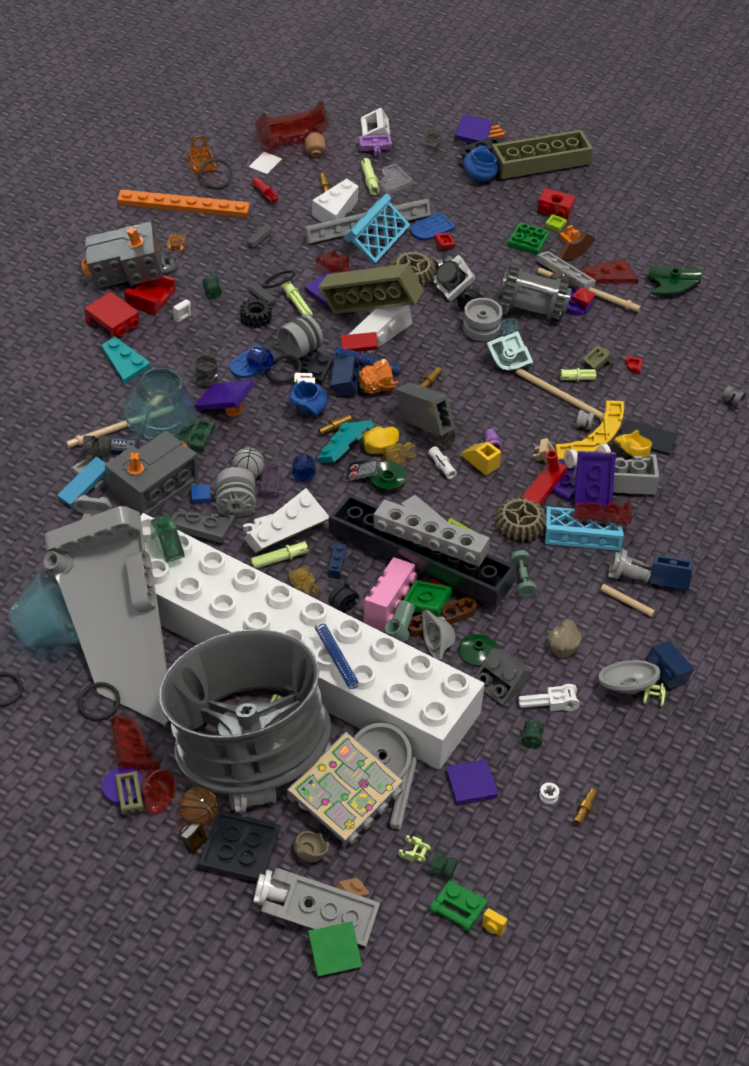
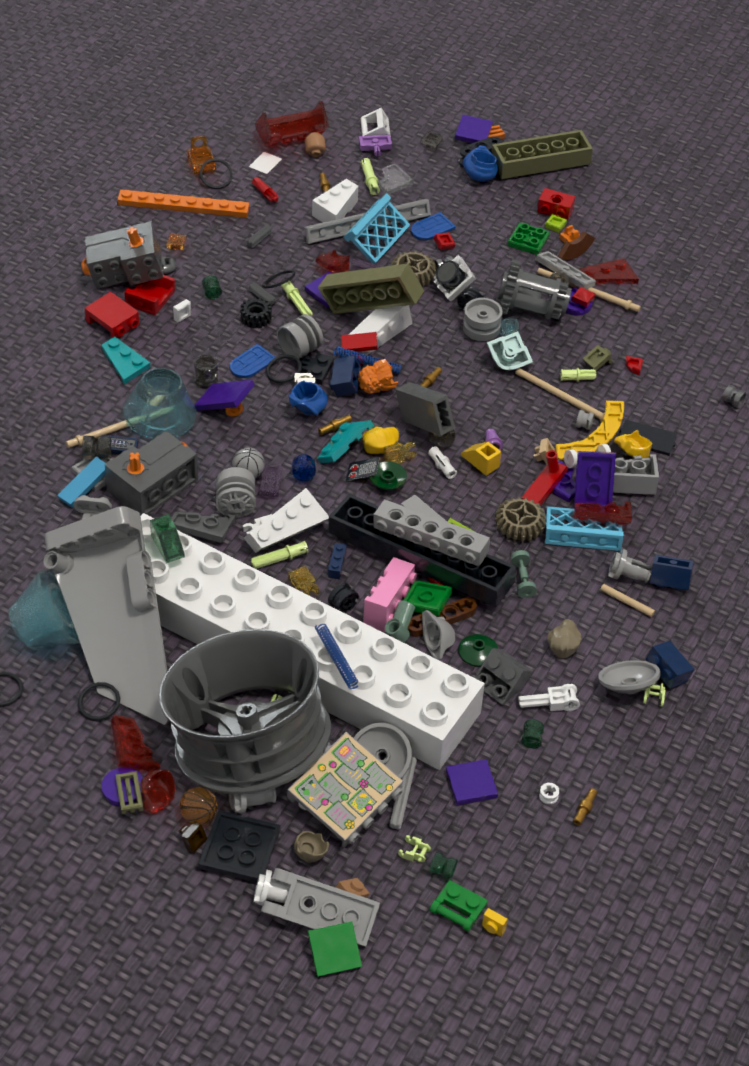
(197, 434): clear green wing -> none
(200, 494): blue tile -> none
(259, 359): clear blue head -> none
(673, 280): dark green pin -> none

